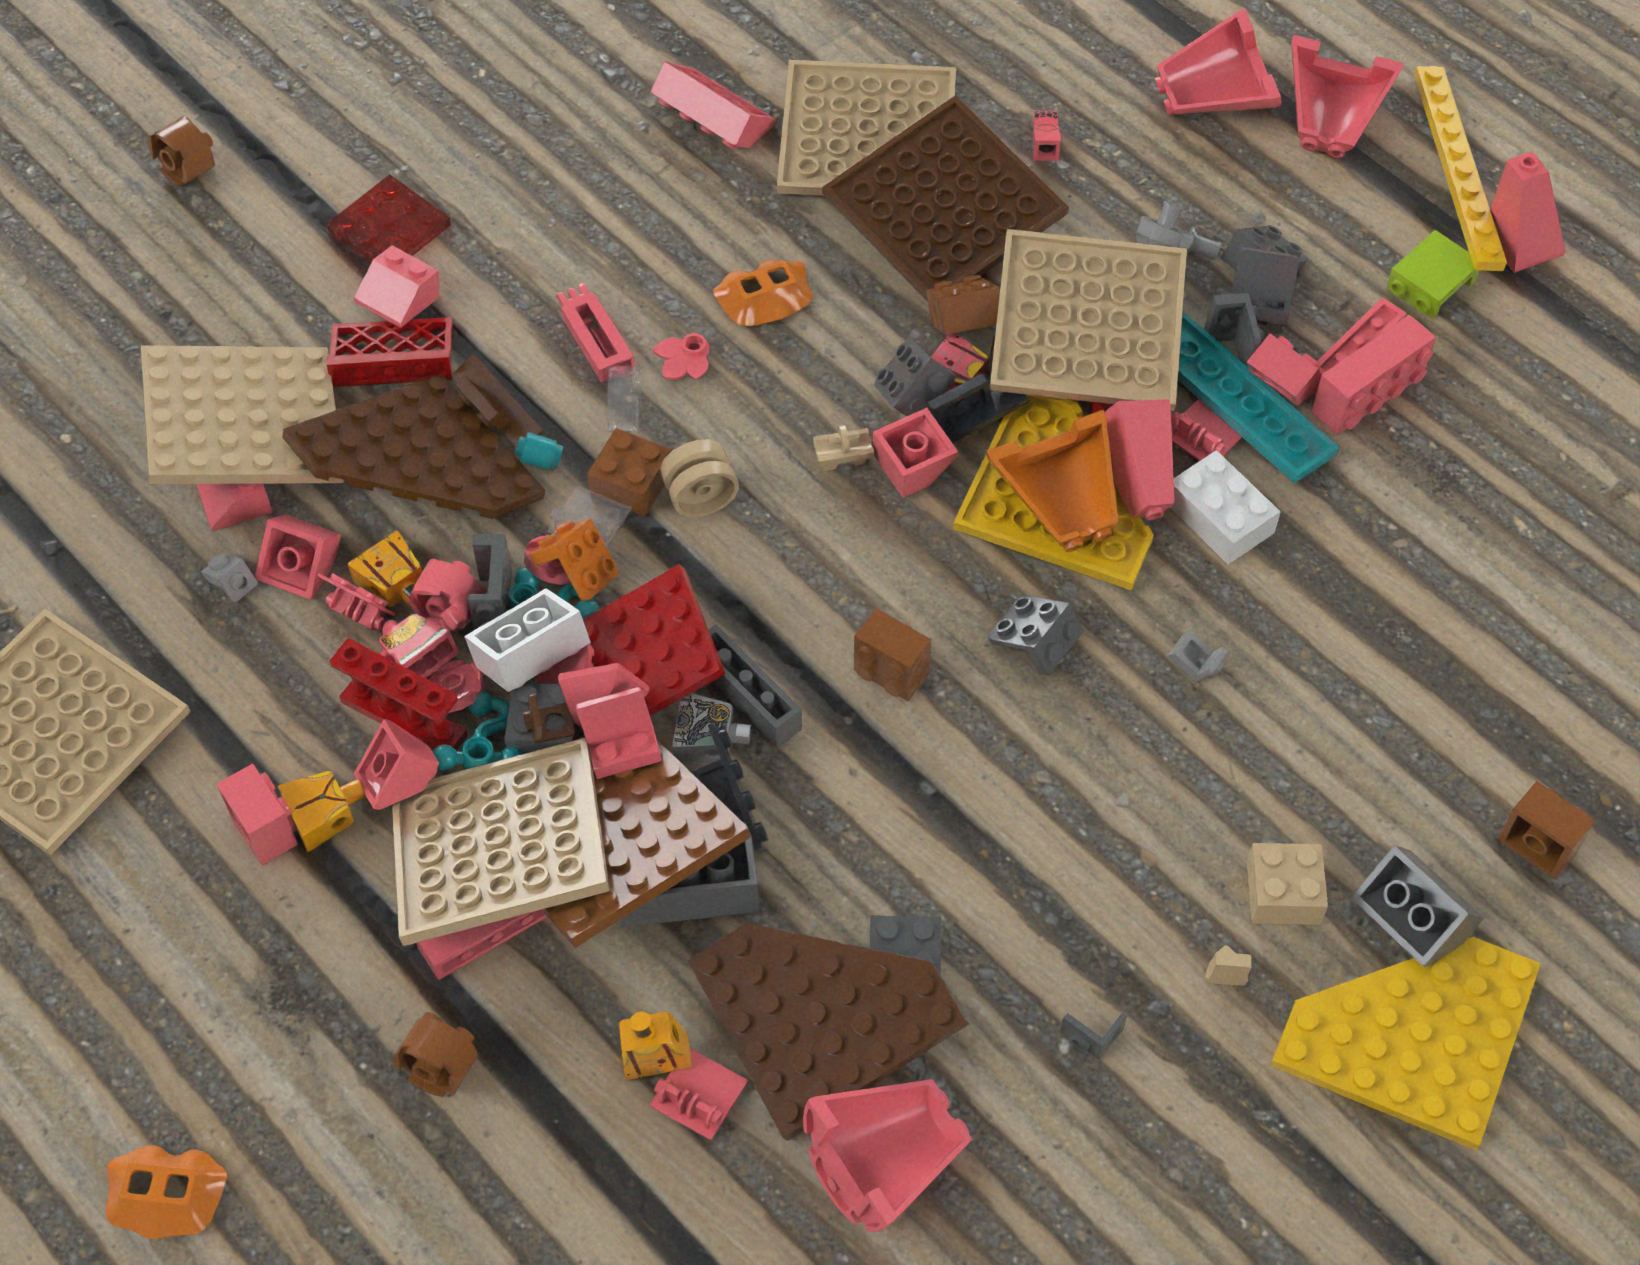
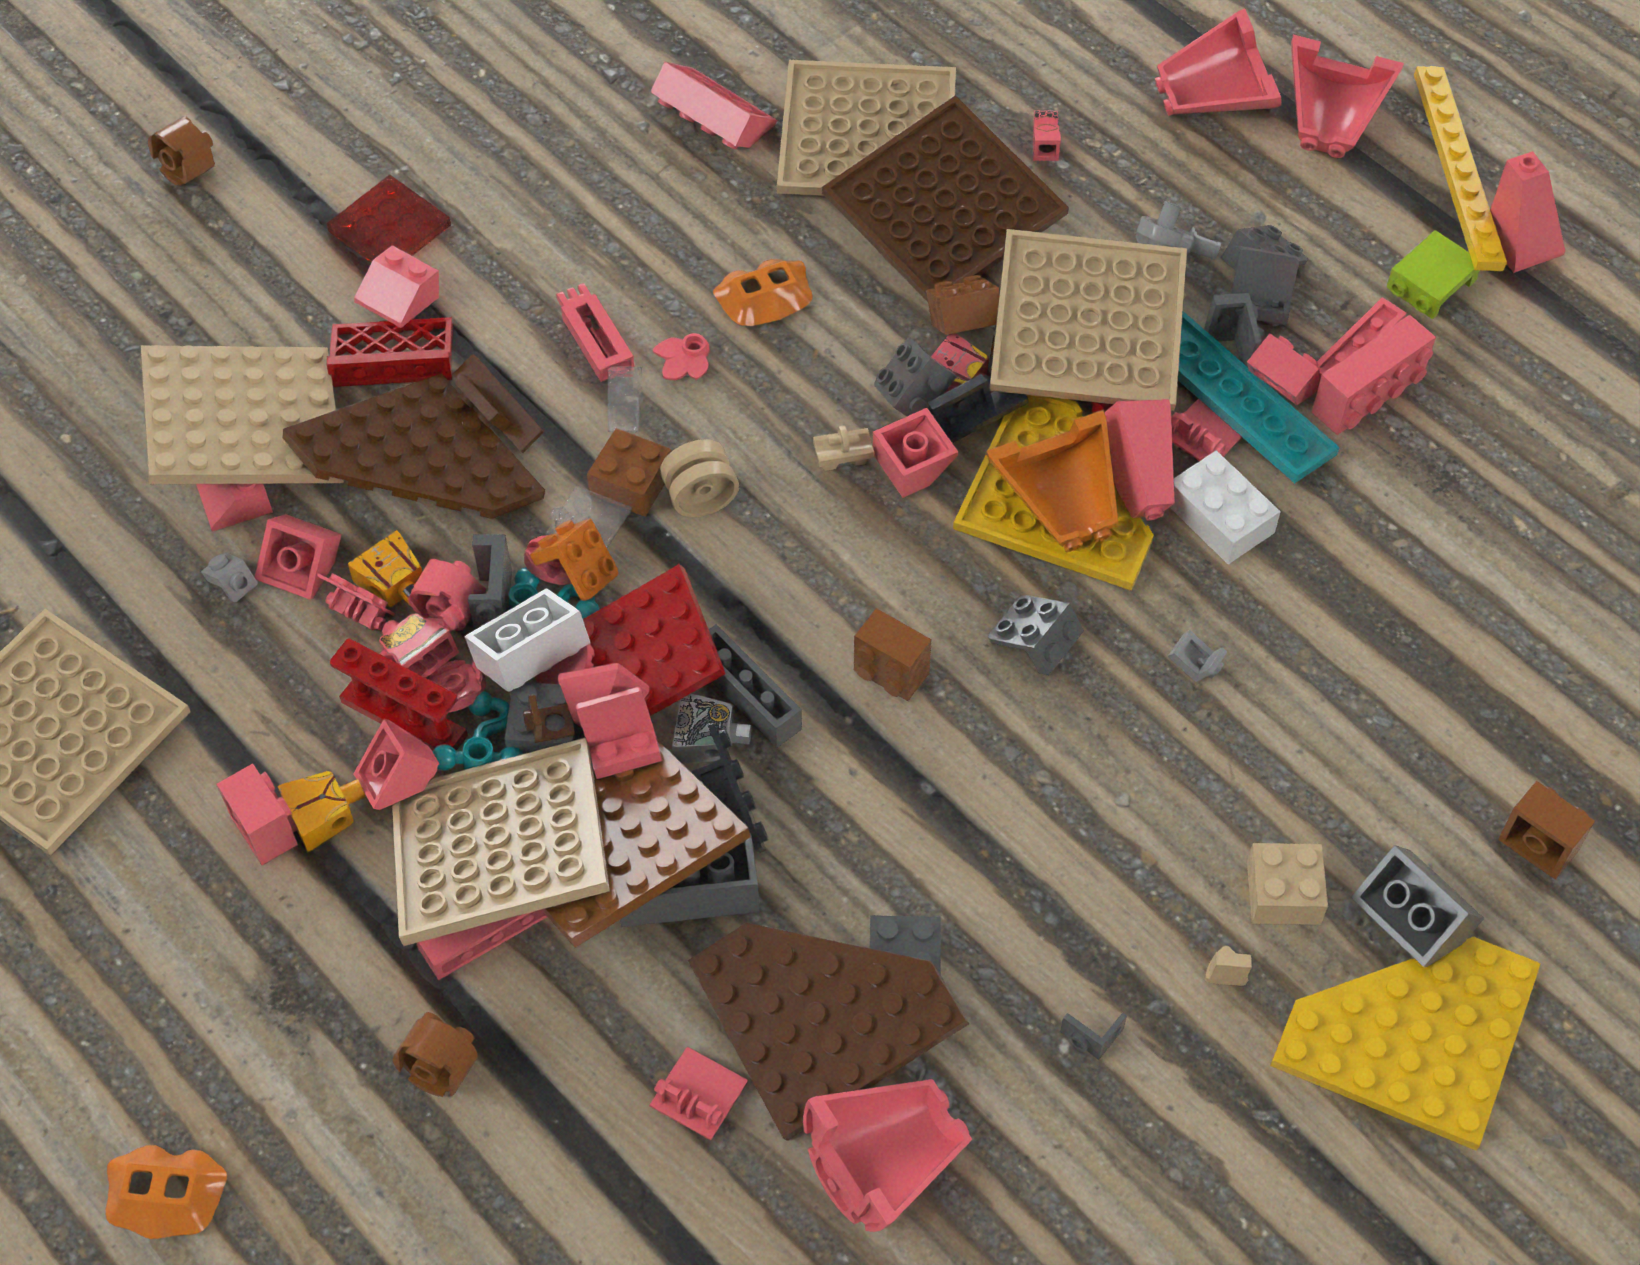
(539, 451): teal brick -> none
(653, 1045): light orange torso -> none

